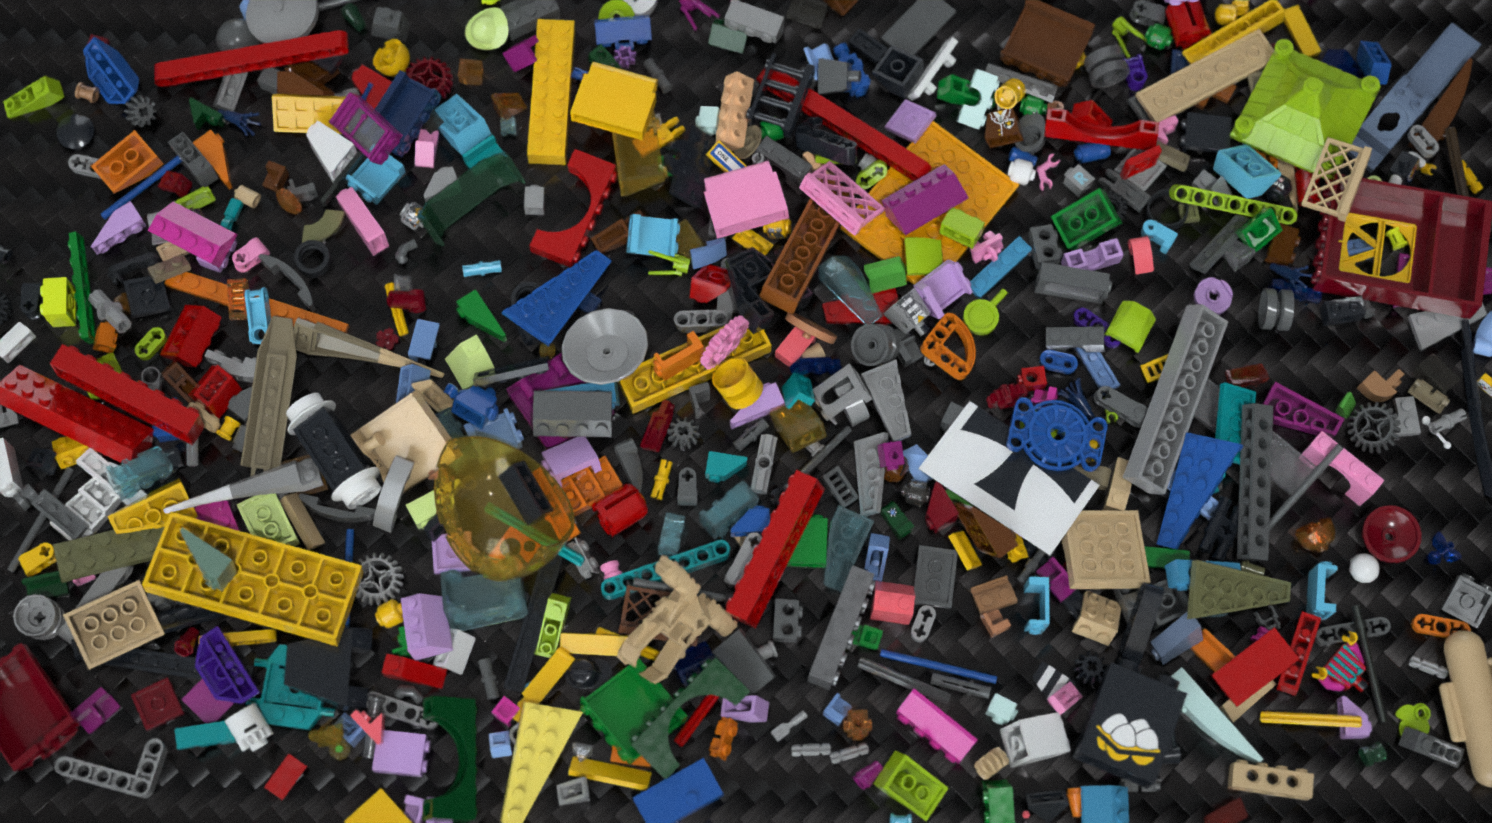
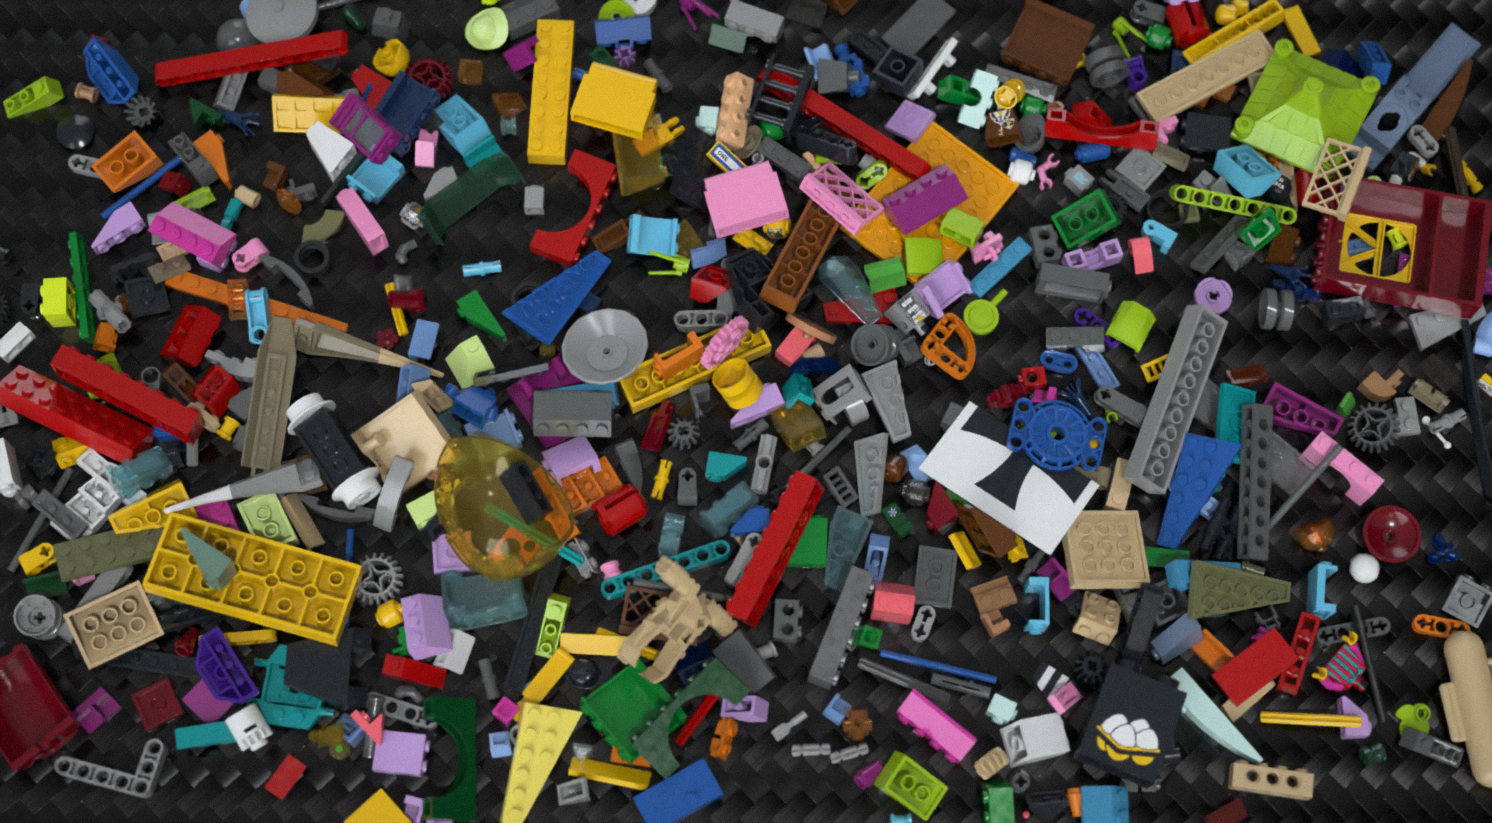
(150, 343): lime beam -> none
(890, 455): magenta brick -> none
(1023, 778): none -> dark grey bush
(1140, 162): red tile -> none
(1428, 667): light grey axle -> none

